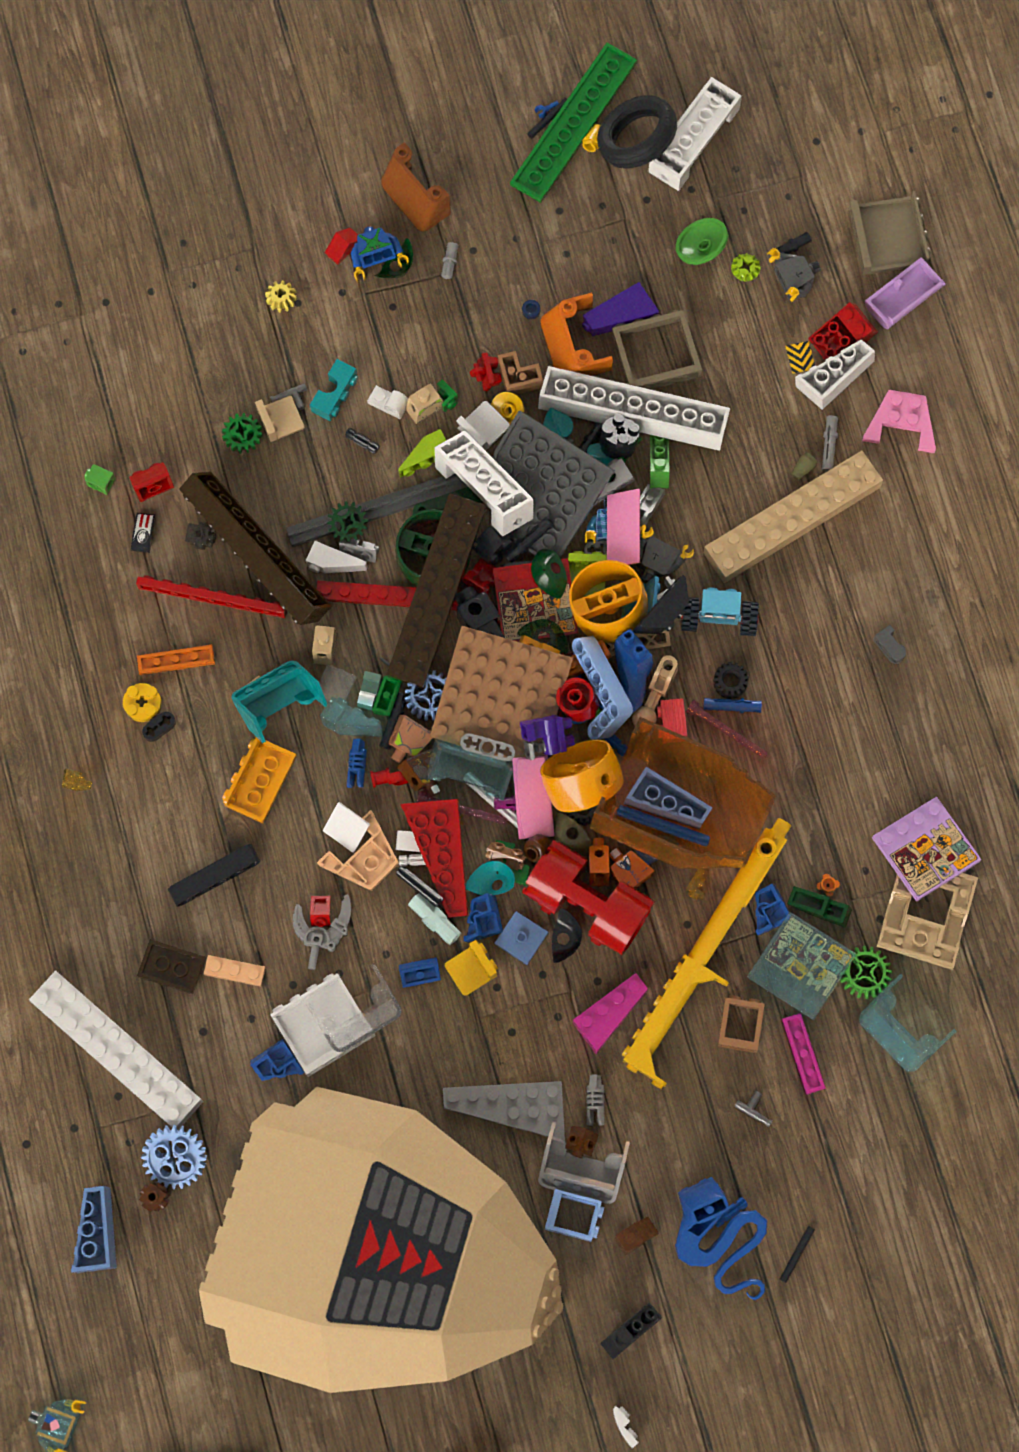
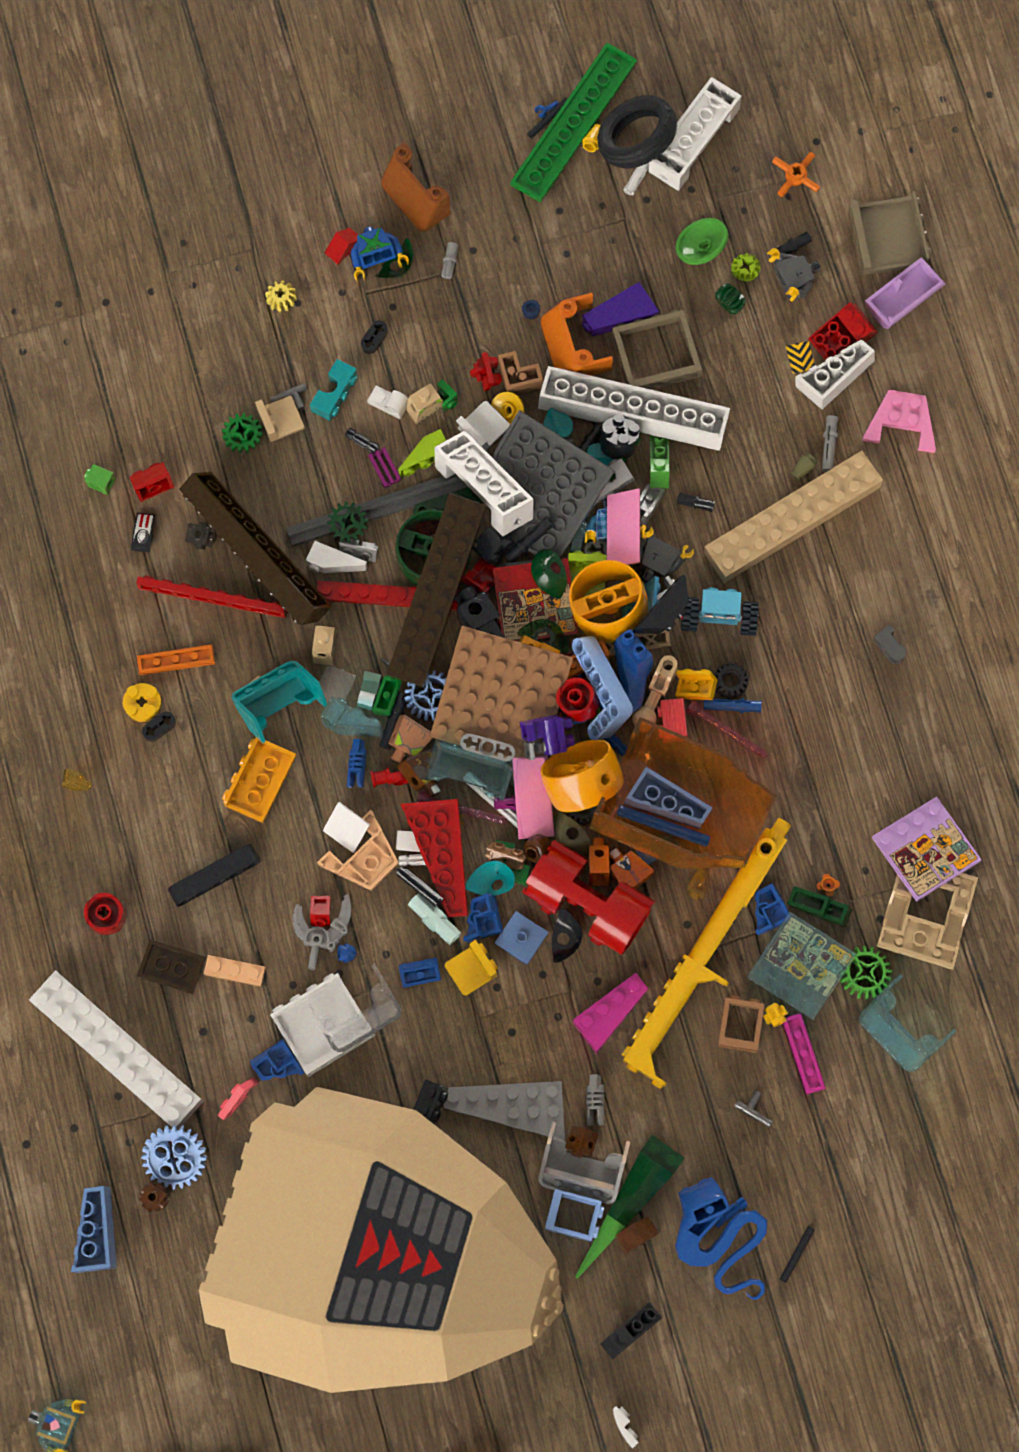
(98, 905): none -> red brick
(238, 1096): none -> coral wing
(346, 953): none -> blue plate
(371, 334): none -> black beam
(377, 454): none -> magenta tile
(430, 1100): none -> black bracket
(579, 538): none -> clear light blue beam
(636, 179): none -> white pin
(648, 1174): none -> dark green plate
(695, 502): none -> black axle
(696, 684): none -> yellow bracket
(730, 298): none -> dark green gear
(775, 1014): none -> yellow gear
(792, 178): none -> orange bar

